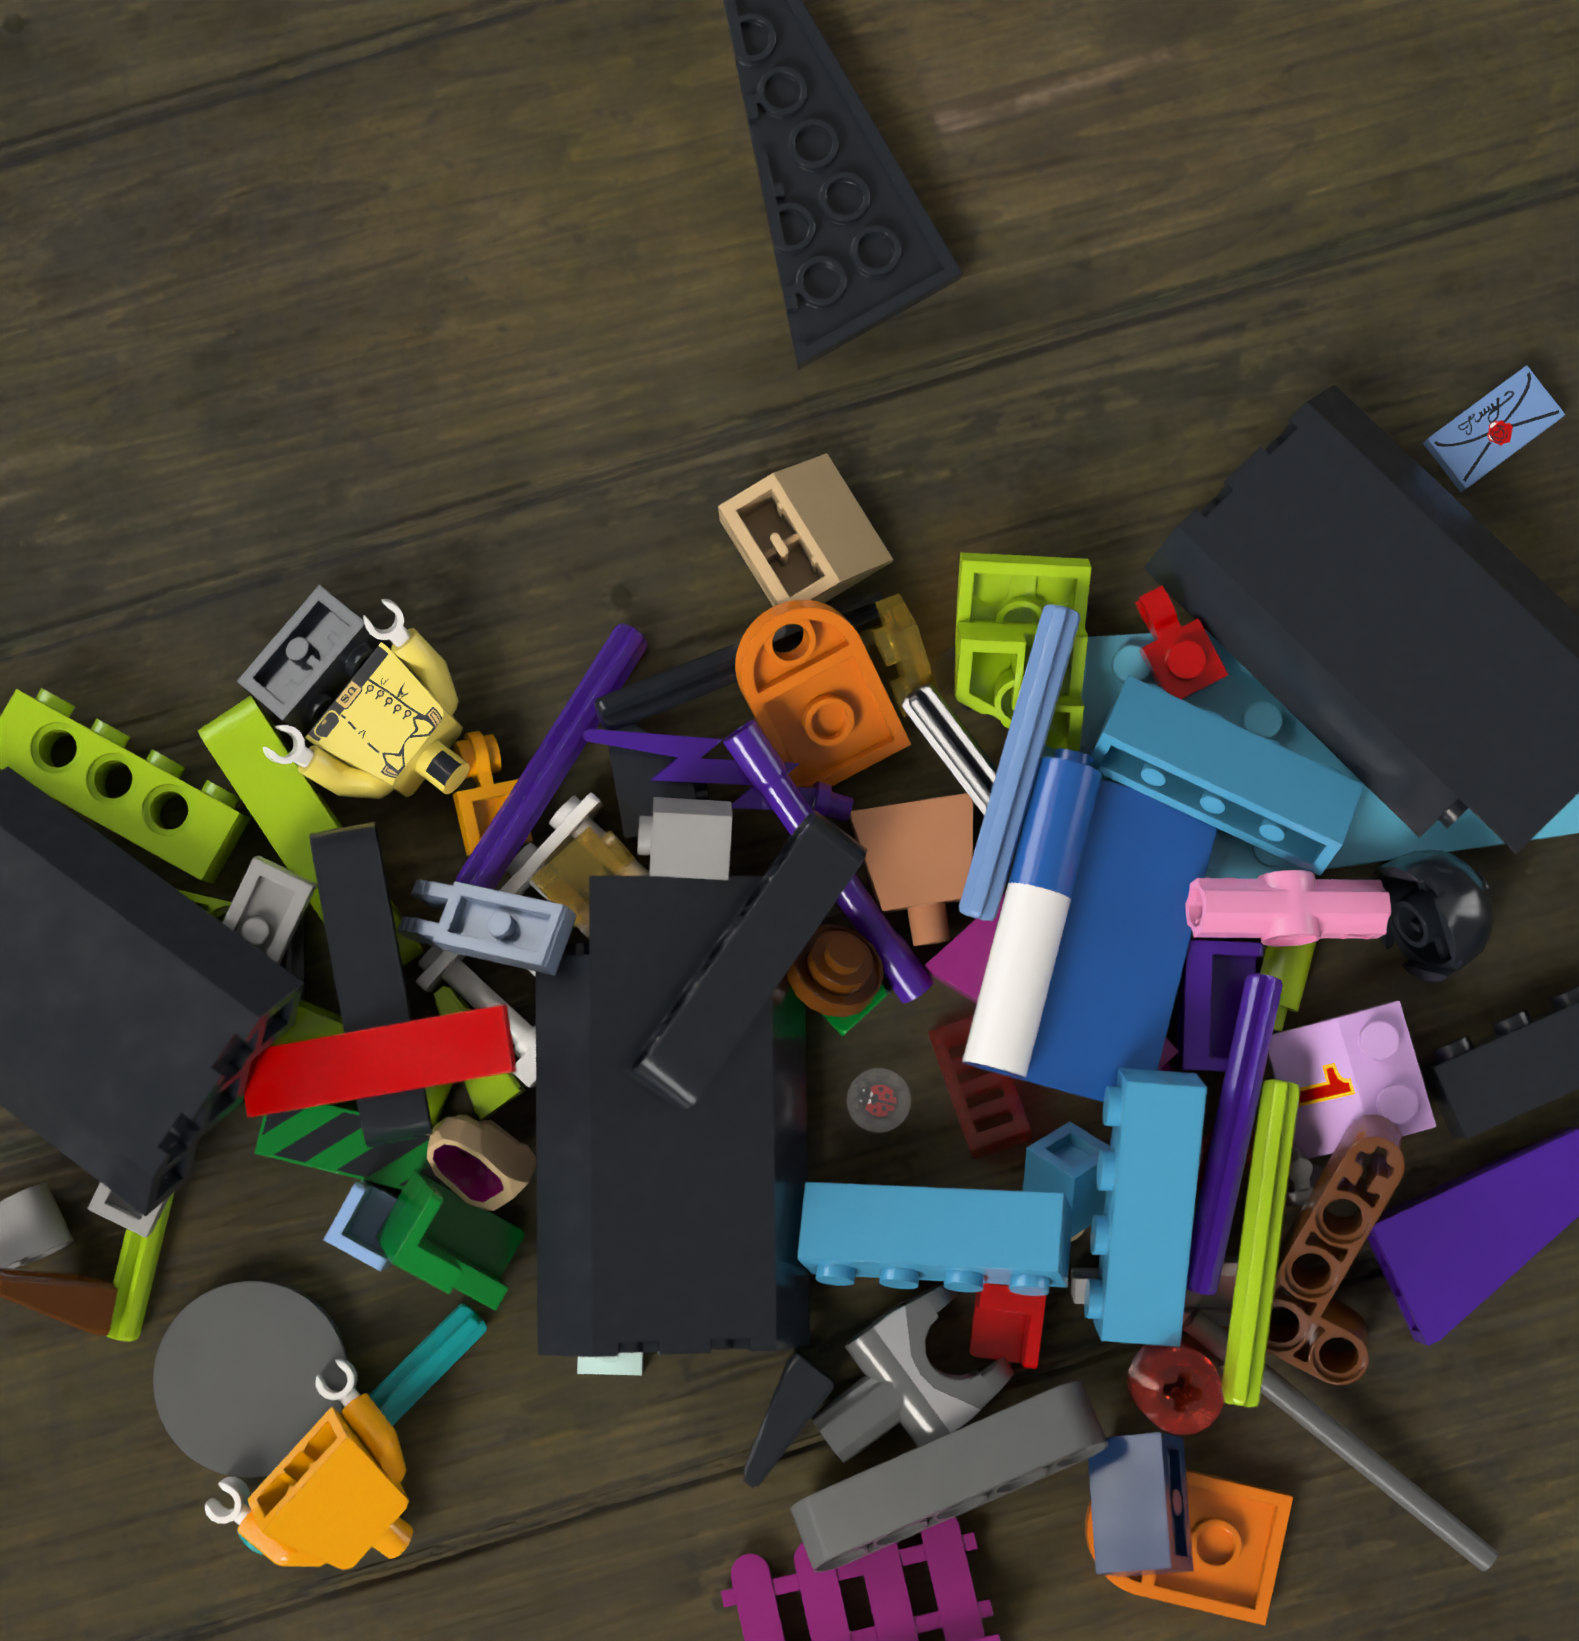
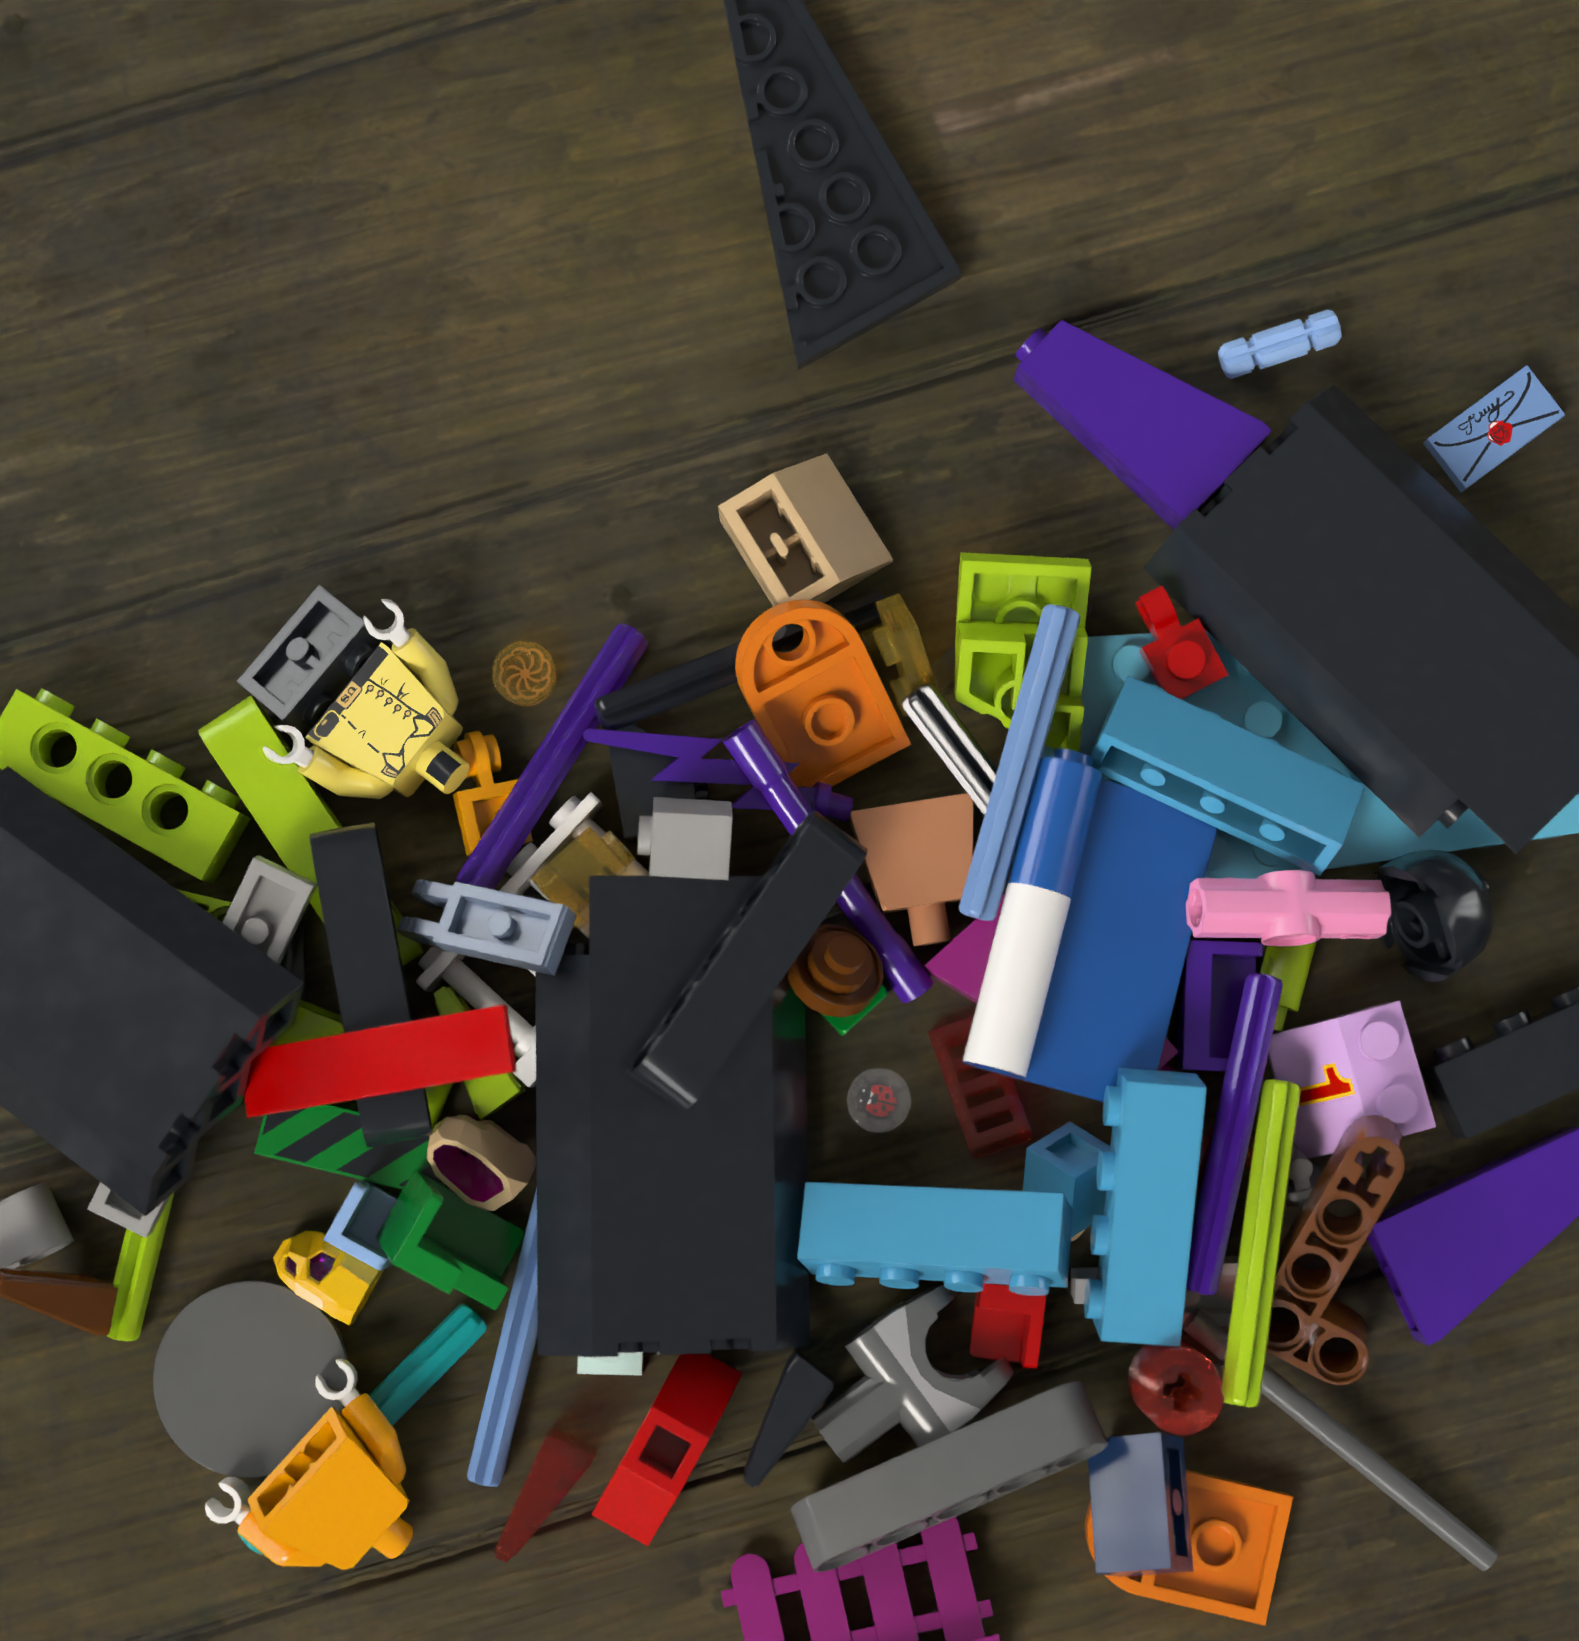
(326, 1275): none -> yellow rock
(509, 1368): none -> medium blue axle
(524, 673): none -> clear yellow tile
(553, 1474): none -> clear red slope
(667, 1445): none -> red slope
(1137, 420): none -> dark purple slope
(1279, 344): none -> light blue axle

